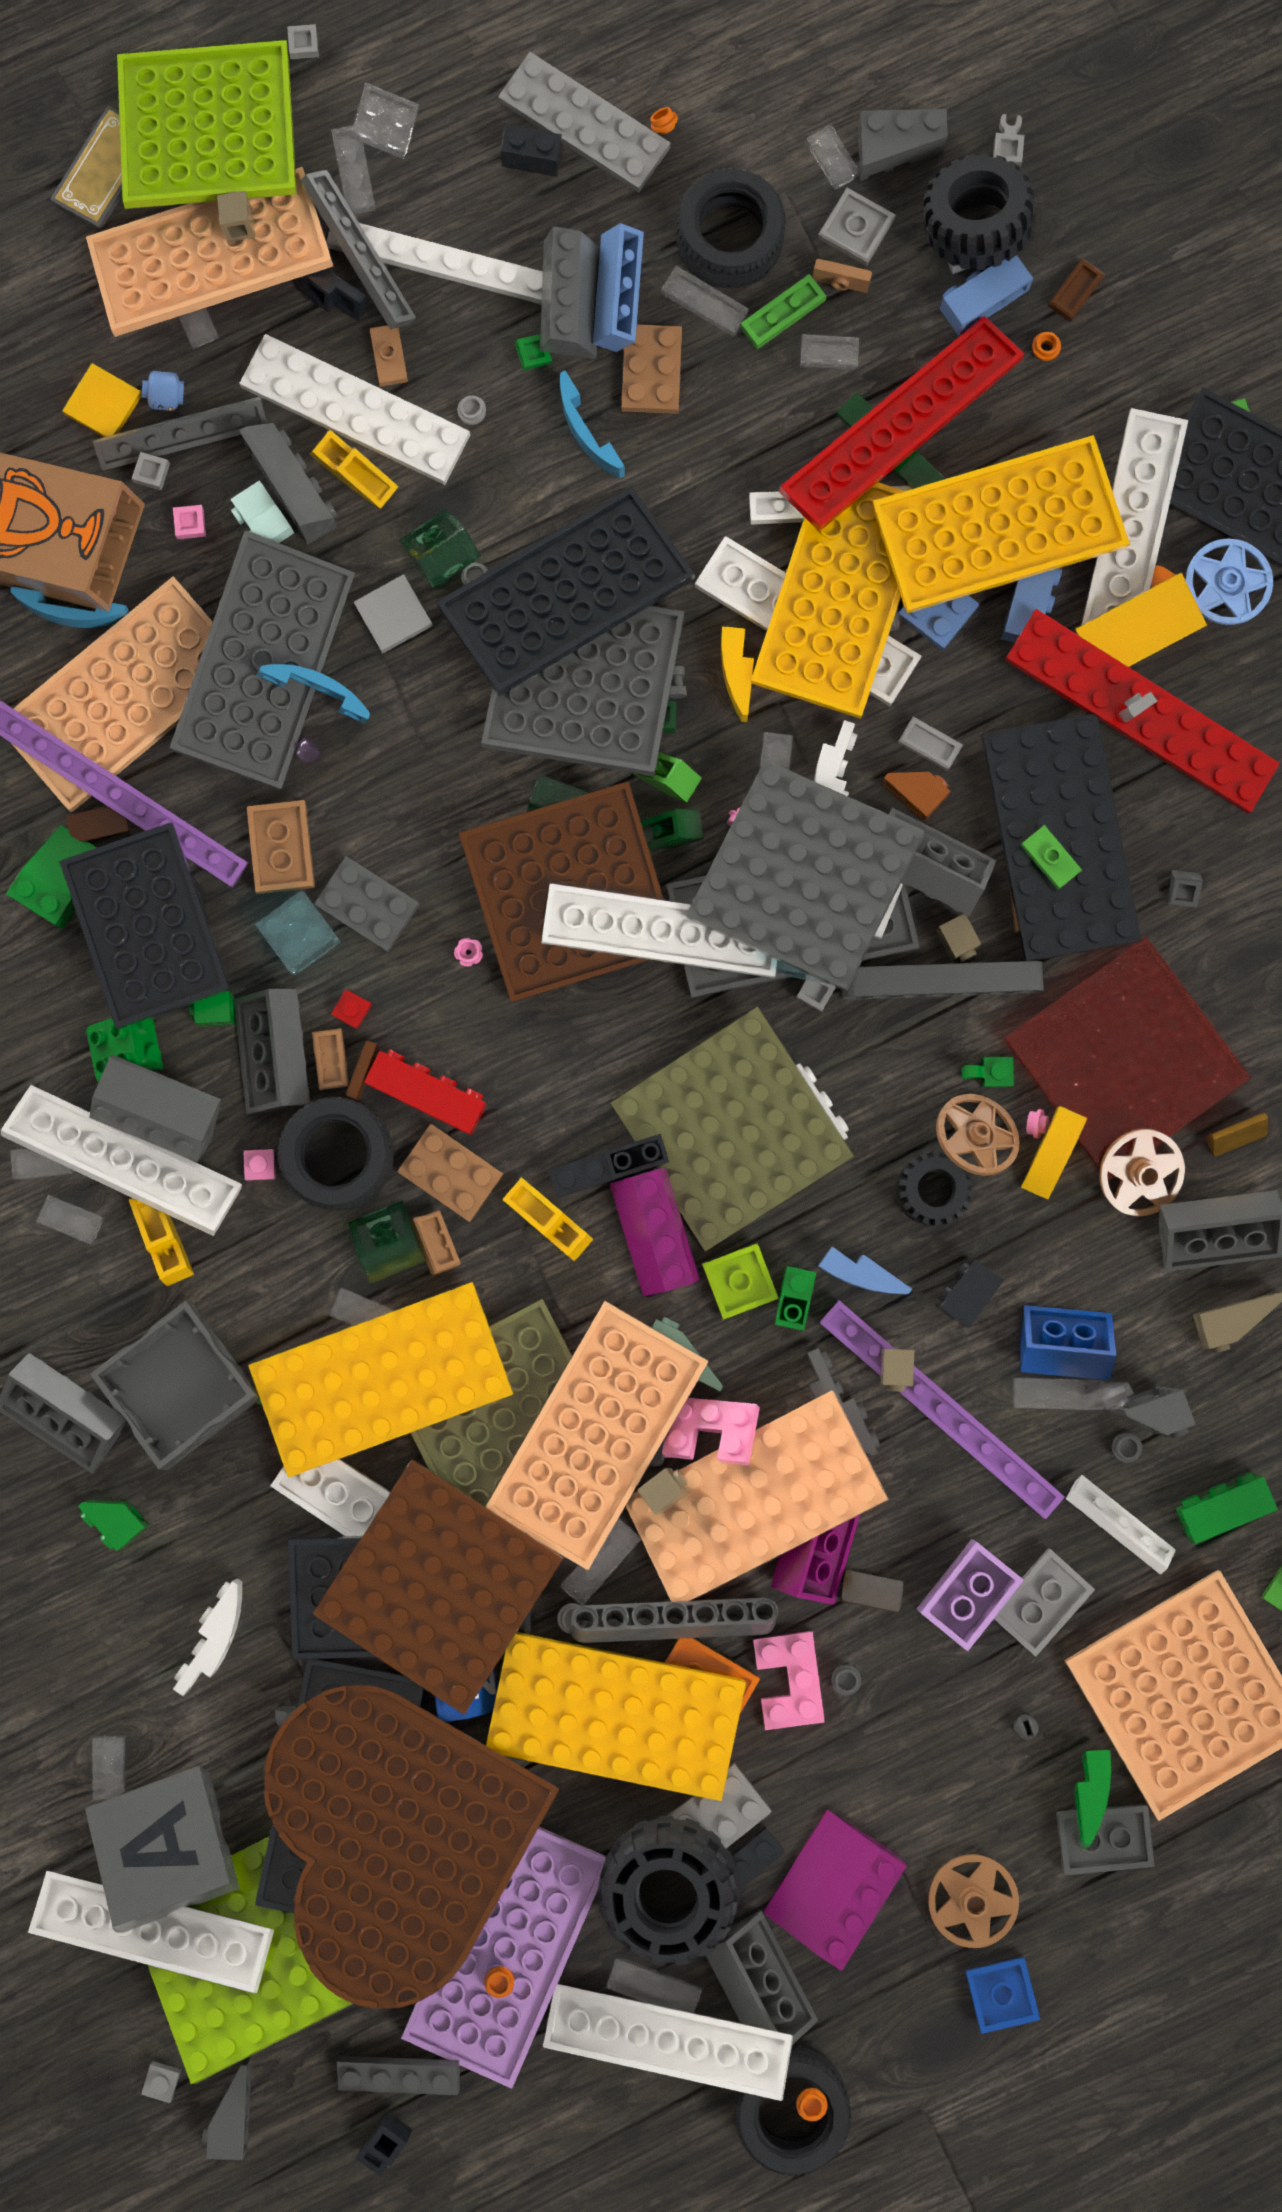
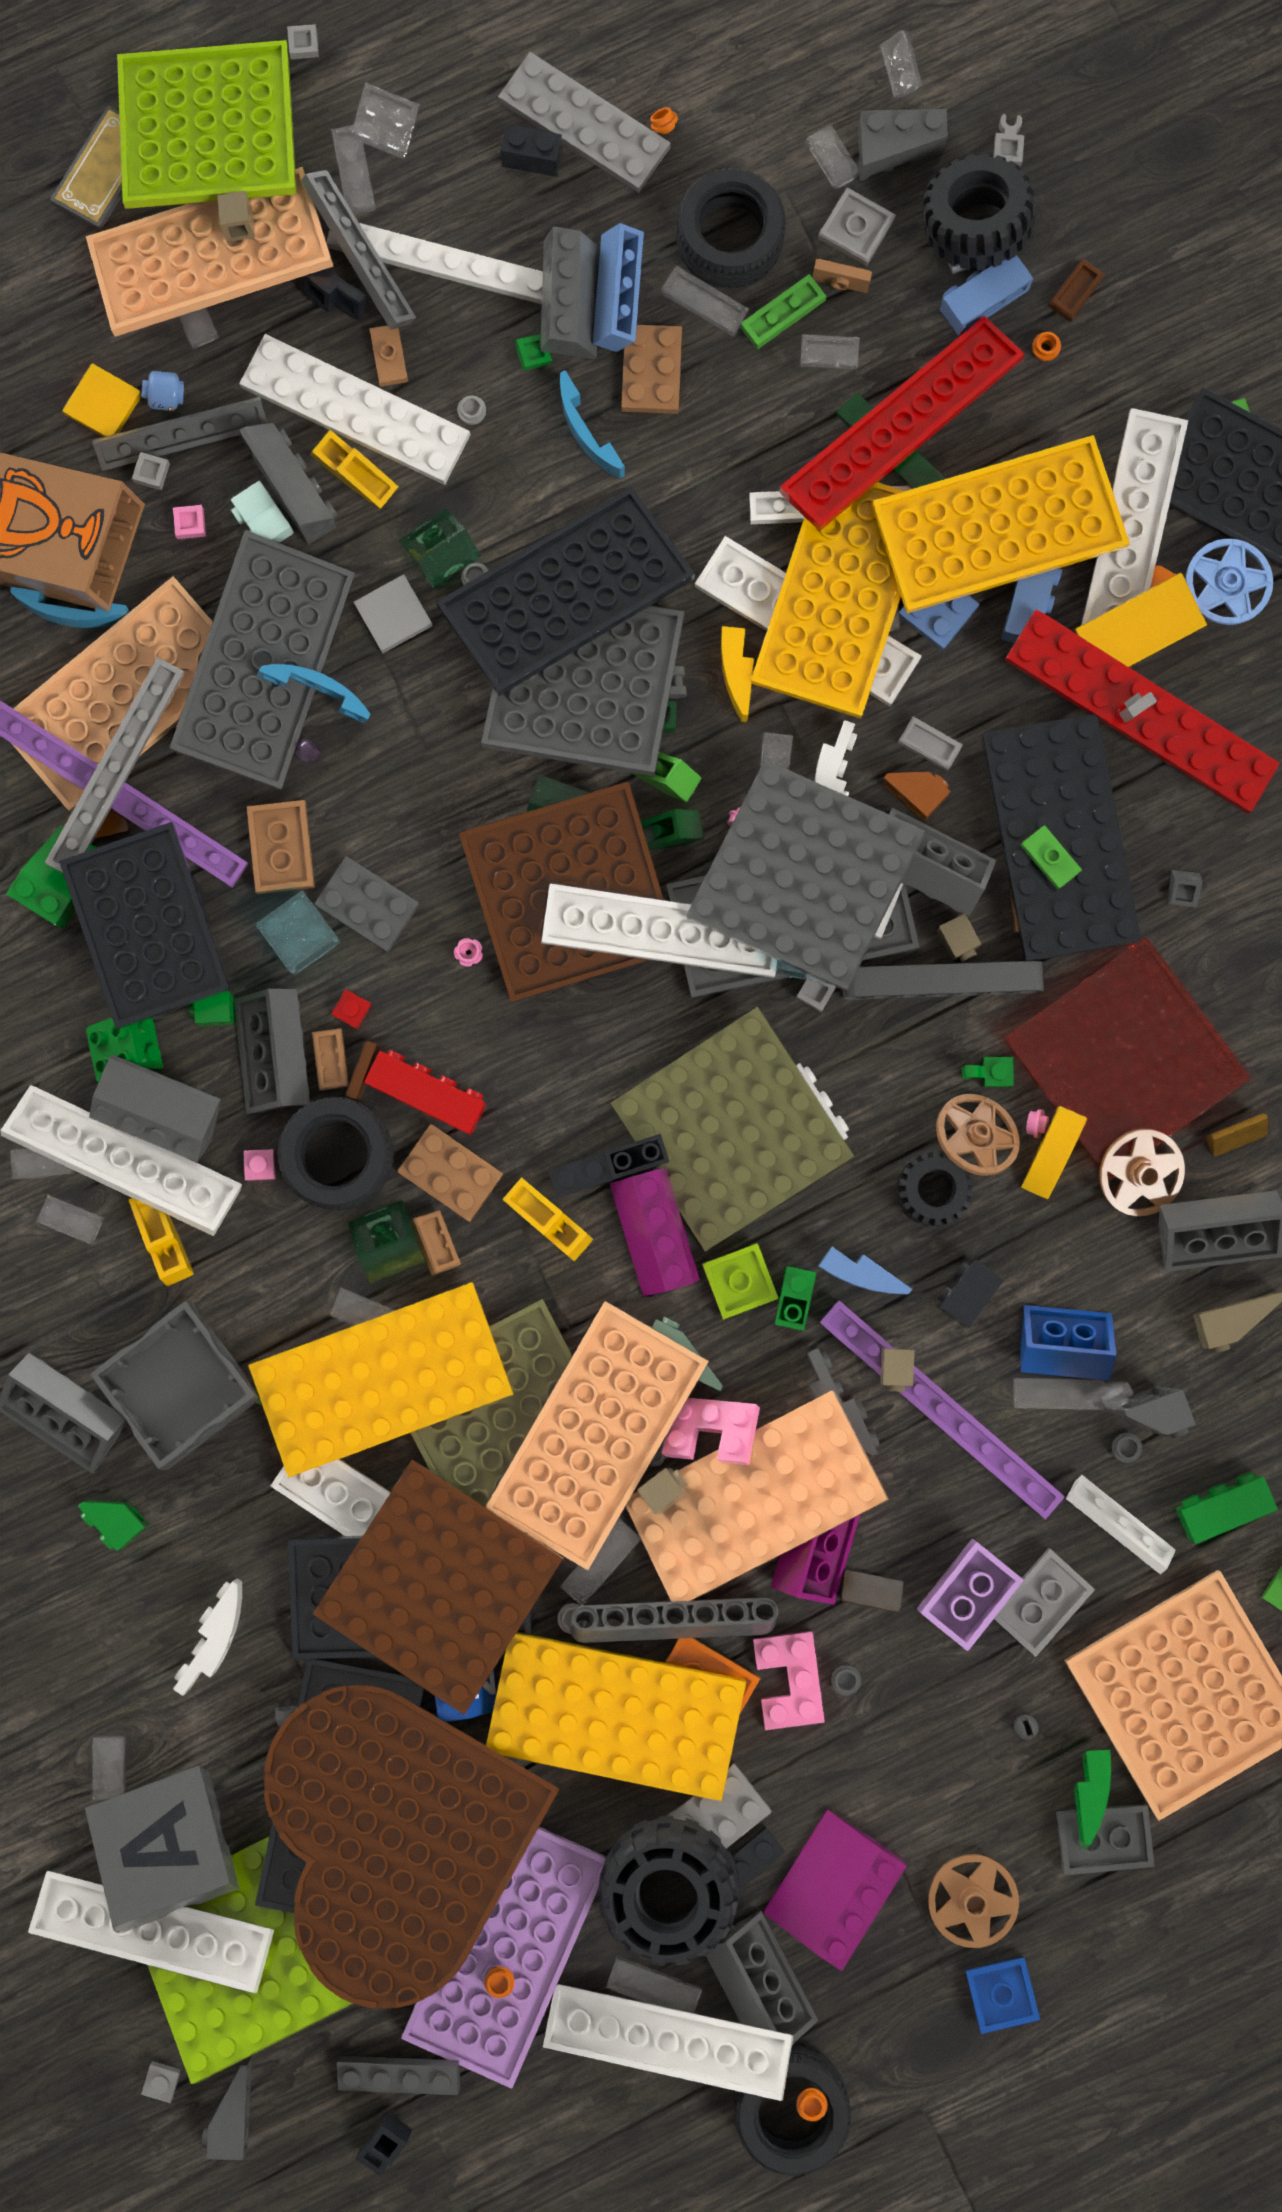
(117, 762): none -> light grey plate
(901, 64): none -> clear plate

